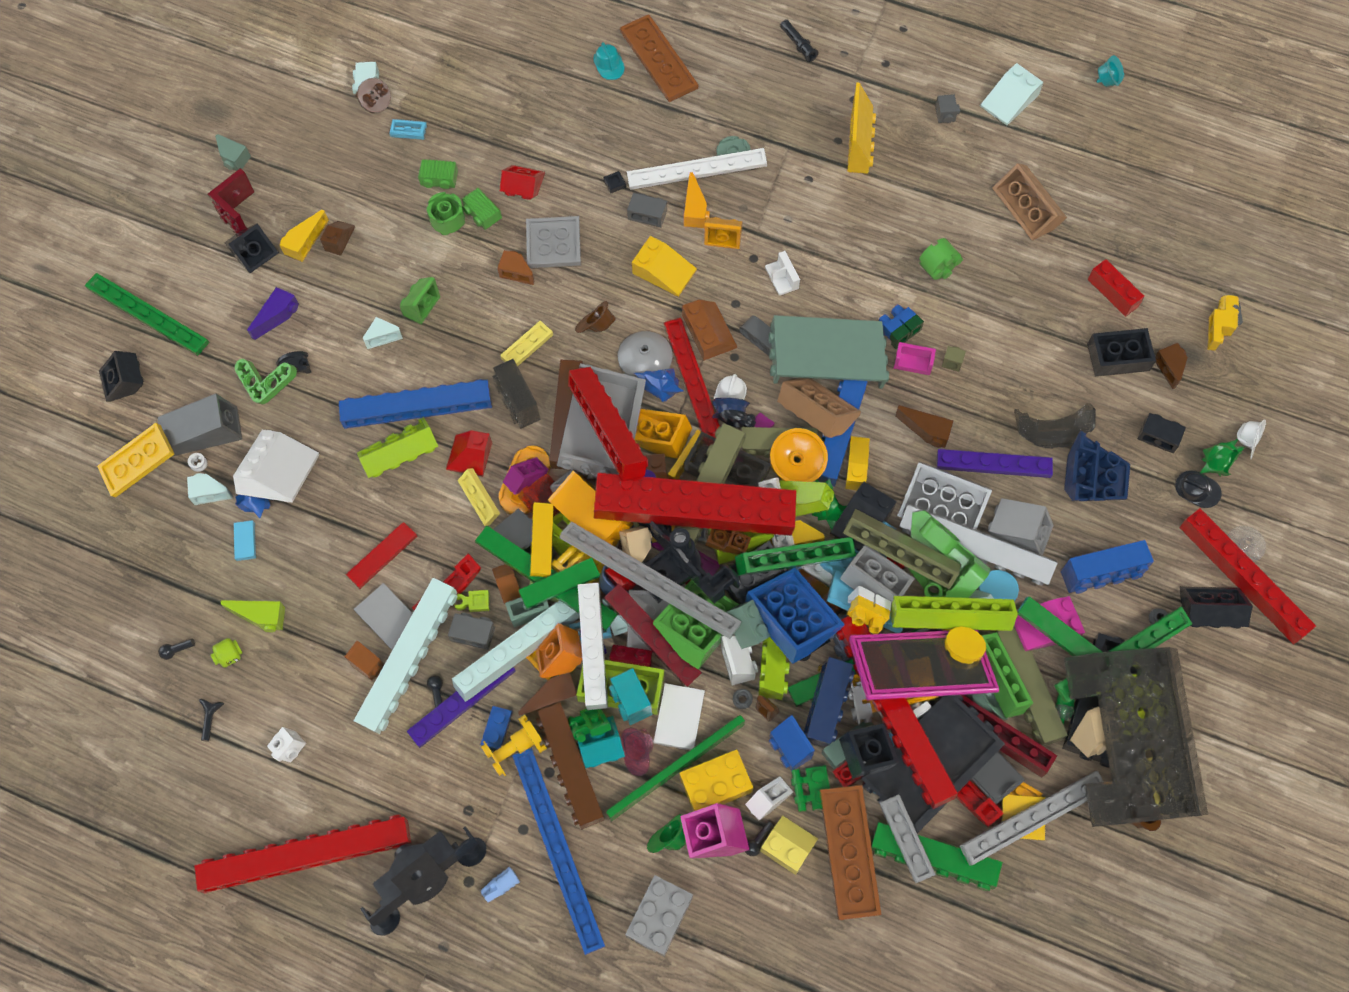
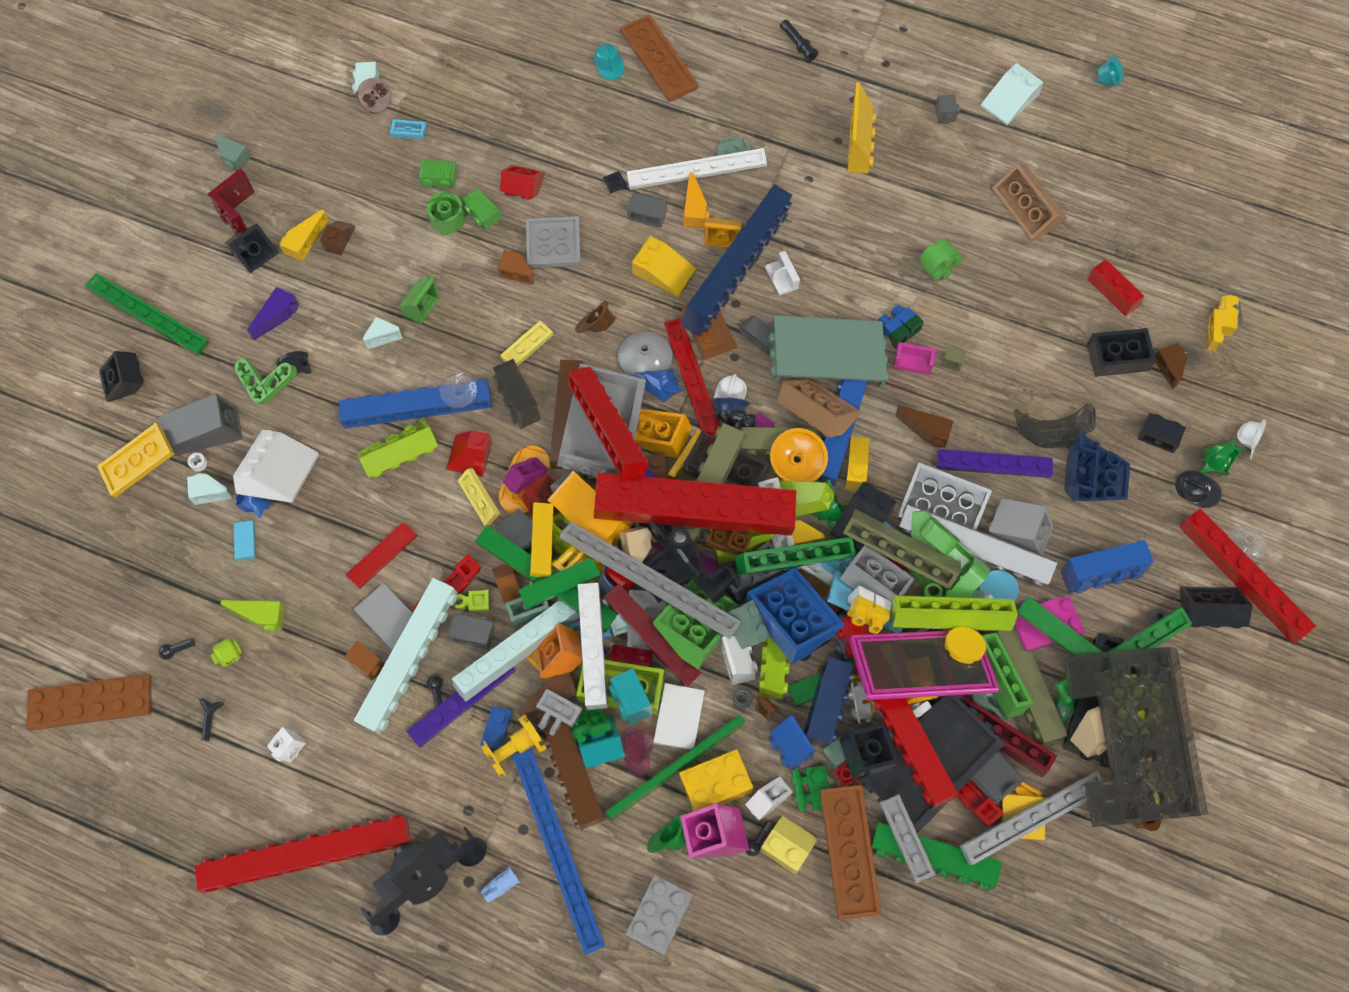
(88, 702): none -> dark orange plate
(458, 383): none -> clear dish
(559, 708): none -> light grey hinge
(736, 260): none -> dark blue brick

